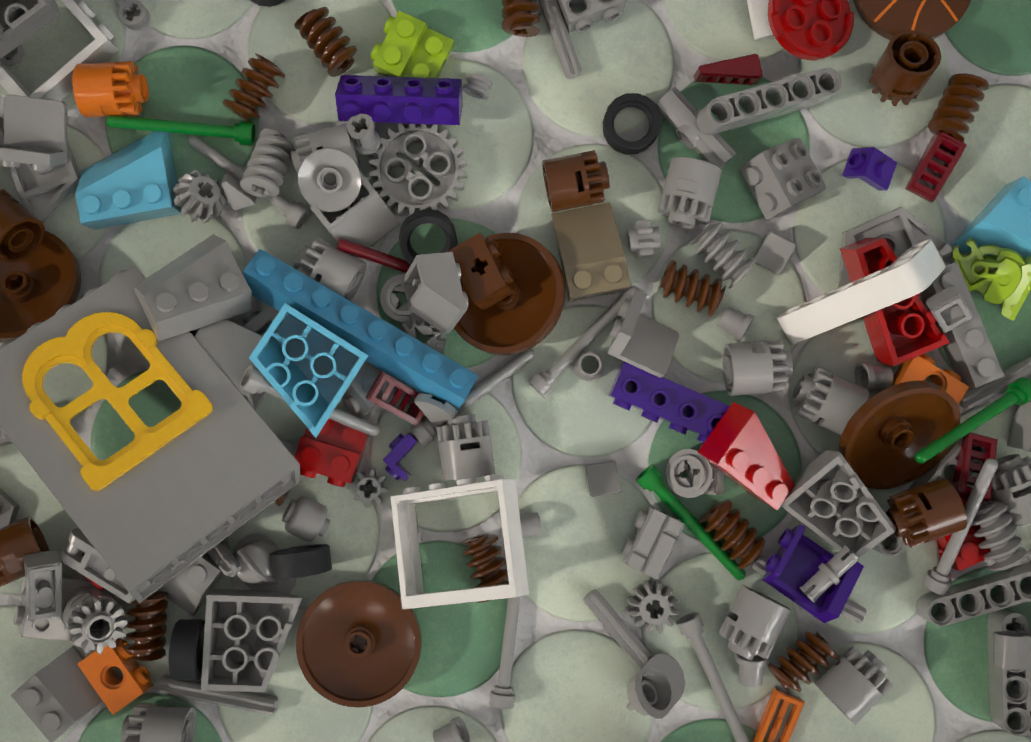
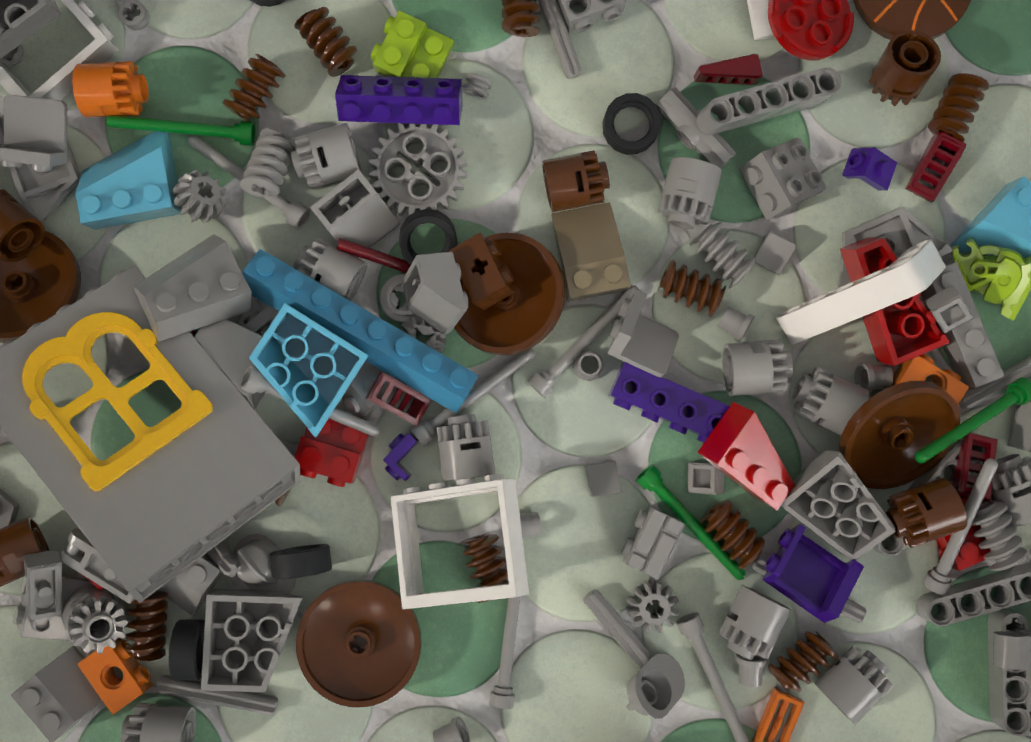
(235, 194): light grey slope -> none
(305, 518): light grey head -> none
(319, 192): light grey dish -> none
(362, 130): light grey bush -> none
(363, 493): light grey gear -> none
(433, 409): light grey tile -> none
(644, 238): light grey gear -> none
(678, 465): light grey gear -> none
(829, 573): light grey pin -> none

